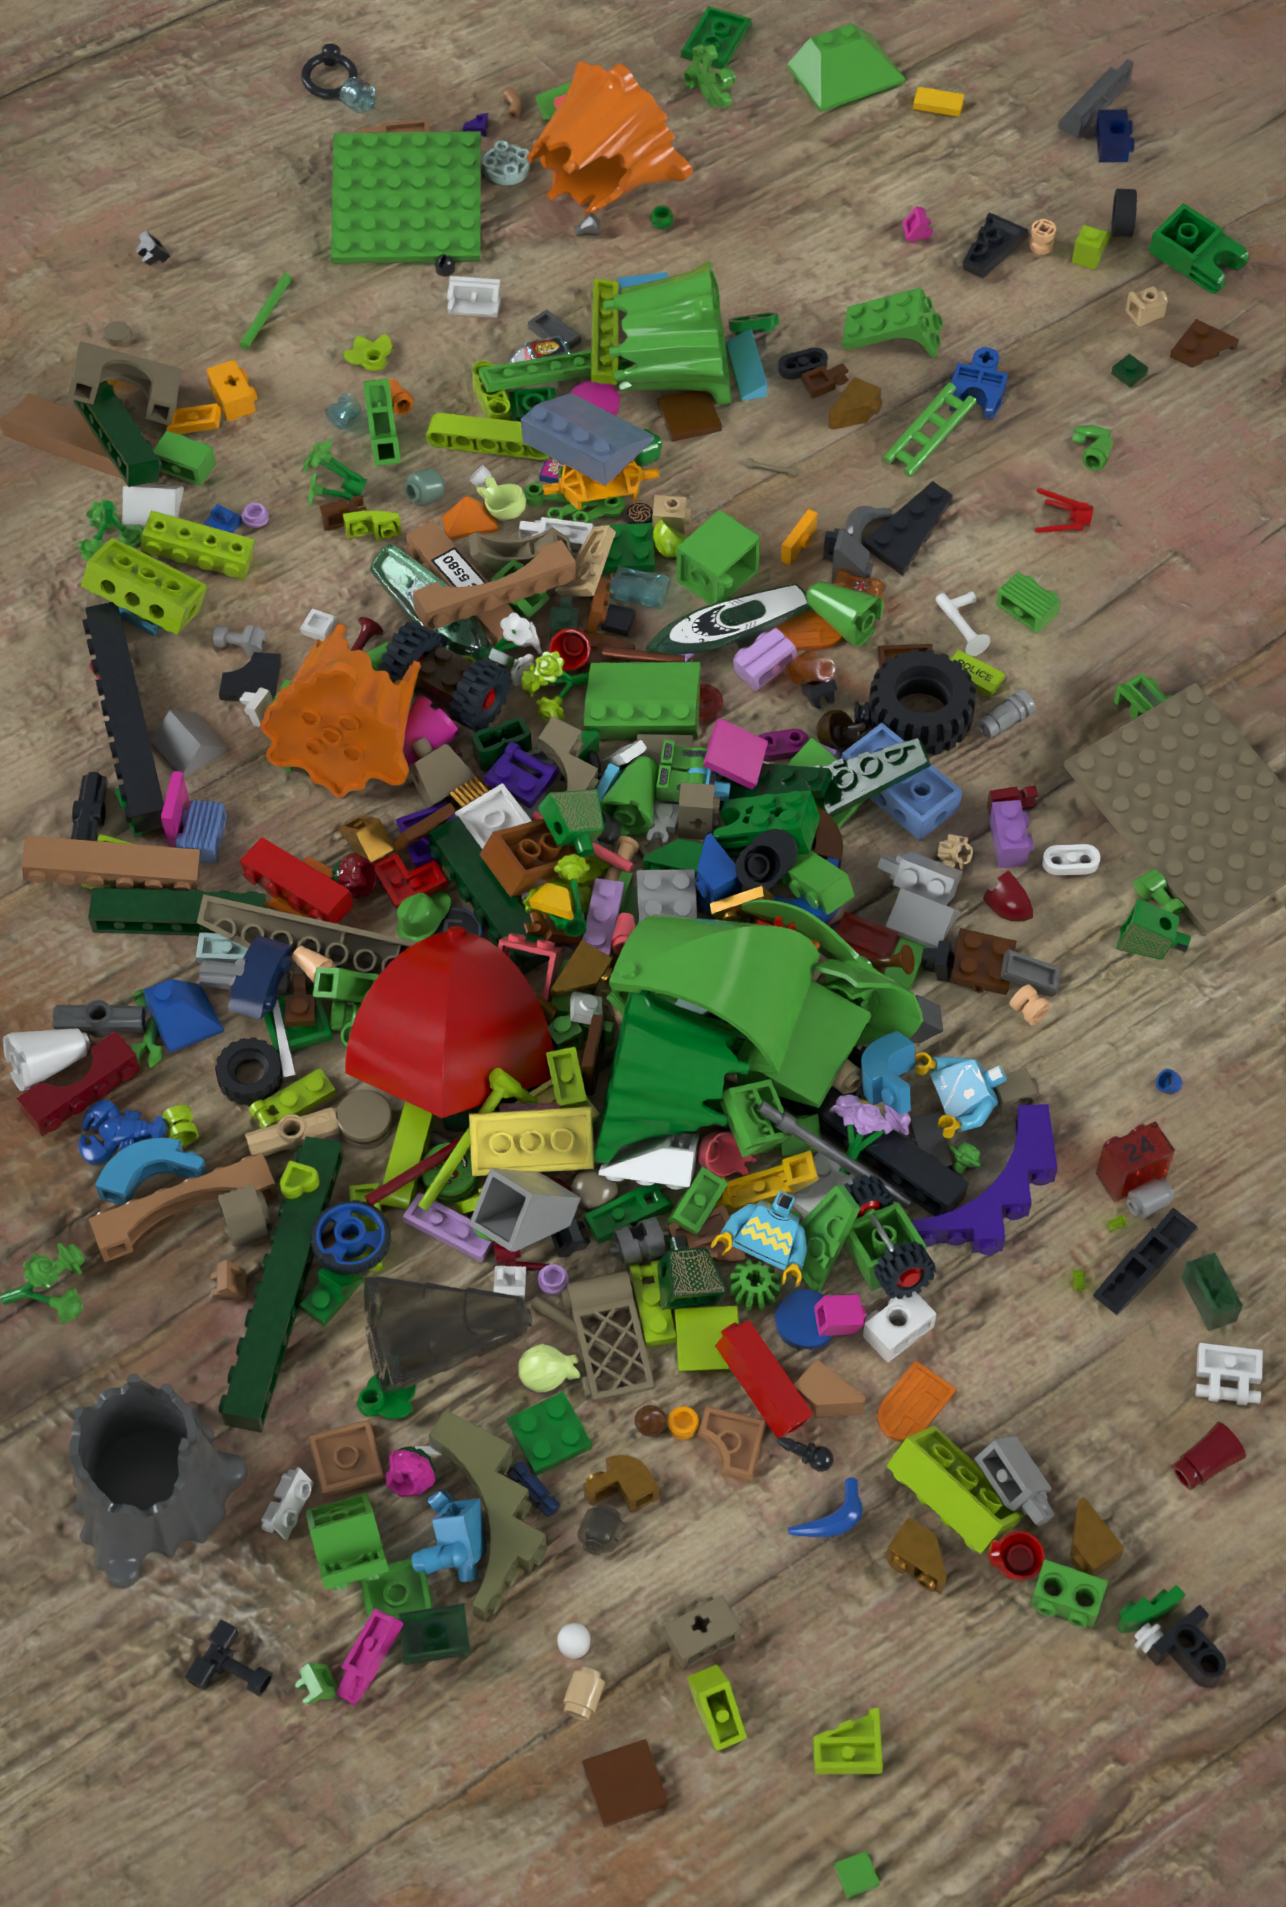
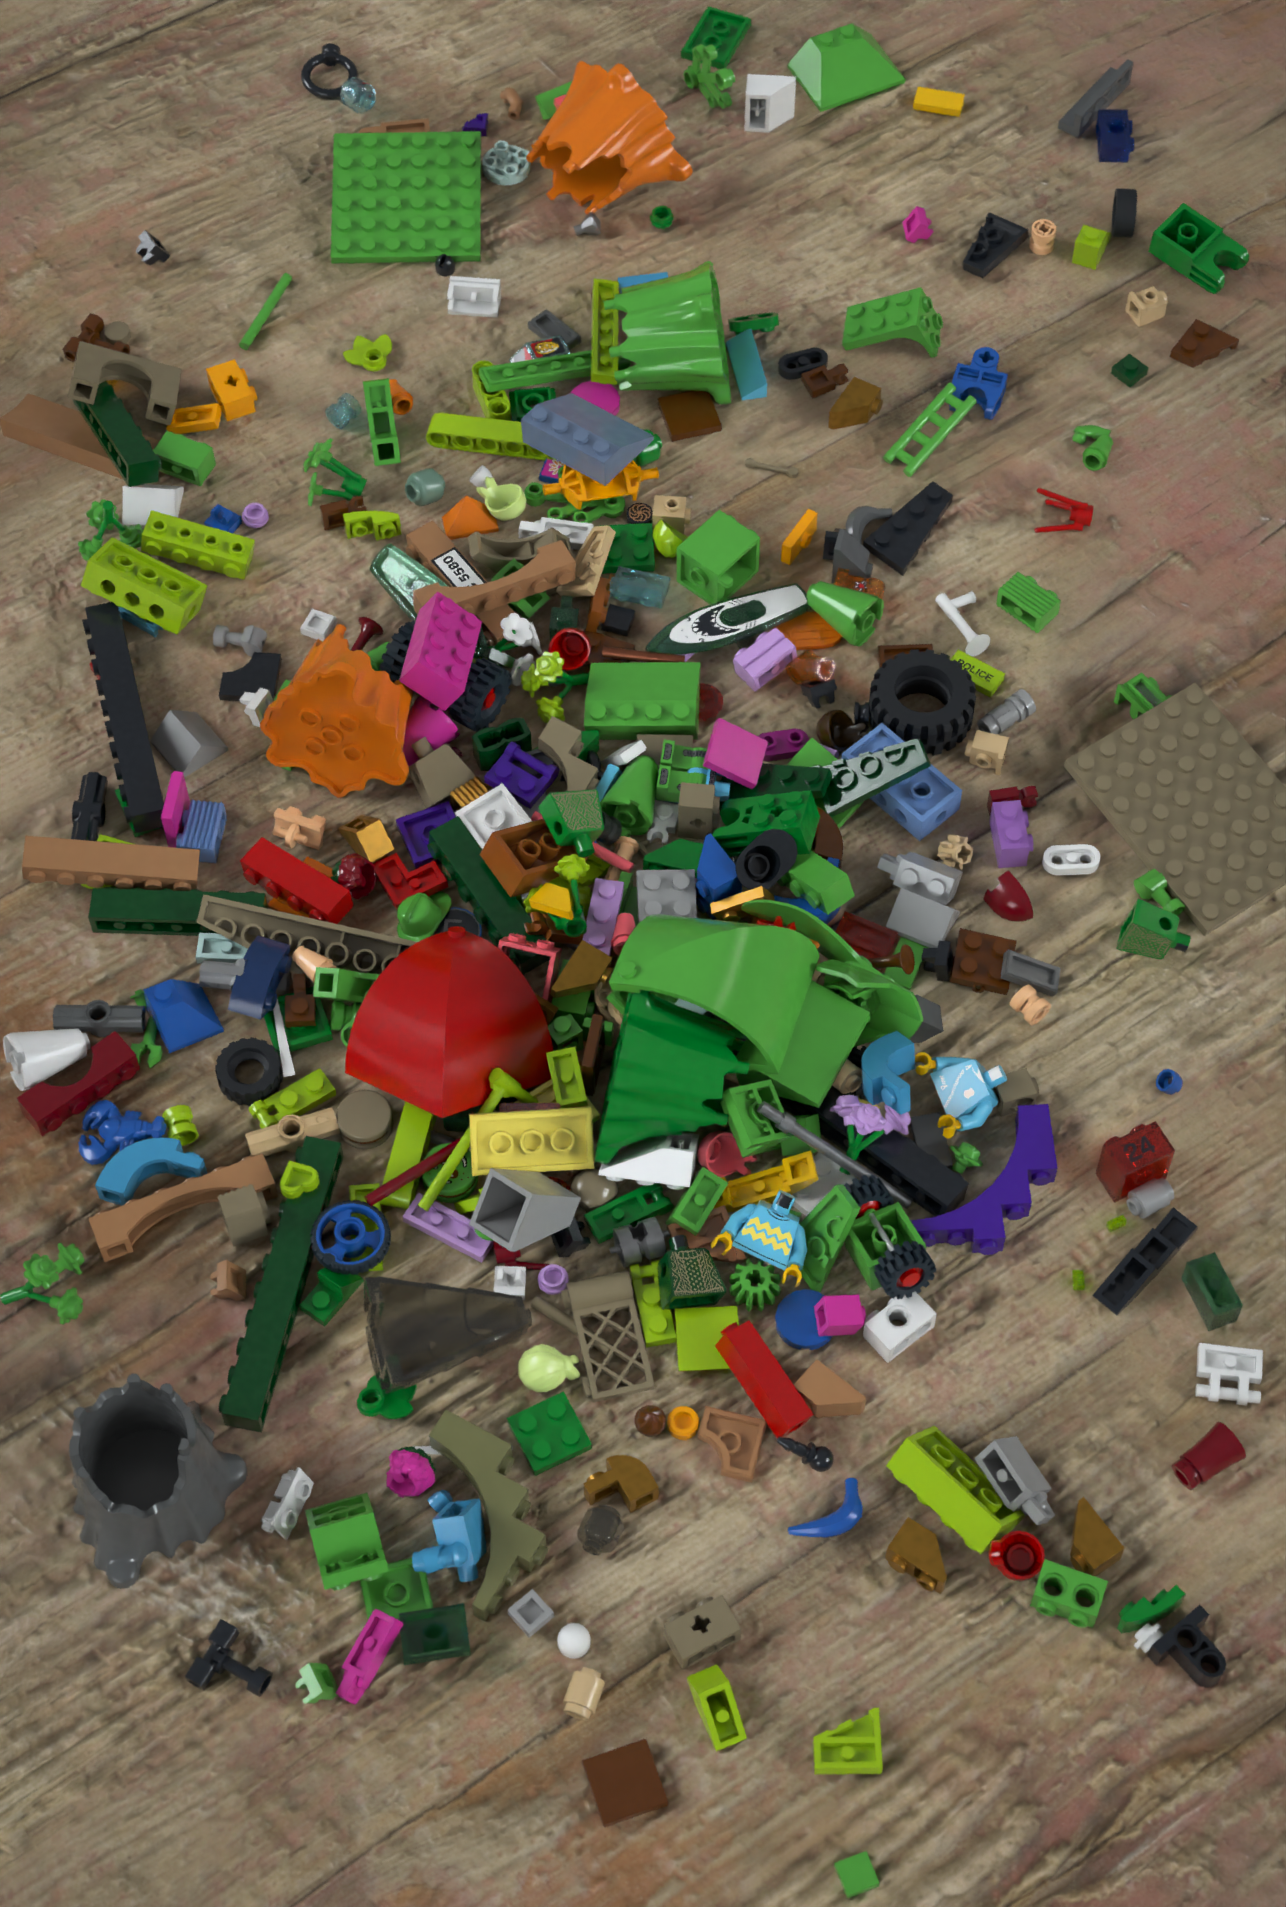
(90, 334): none -> reddish brown bar
(299, 829): none -> light nougat hips
(346, 1458): medium nougat tile -> none
(423, 827): reddish brown tile -> none
(441, 651): none -> dark pink brick
(530, 1613): none -> light grey tile
(537, 1491): dark blue axle -> none
(584, 1006): white plate -> none
(768, 101): none -> white slope
(913, 1403): orange window -> none
(987, 750): none -> tan brick

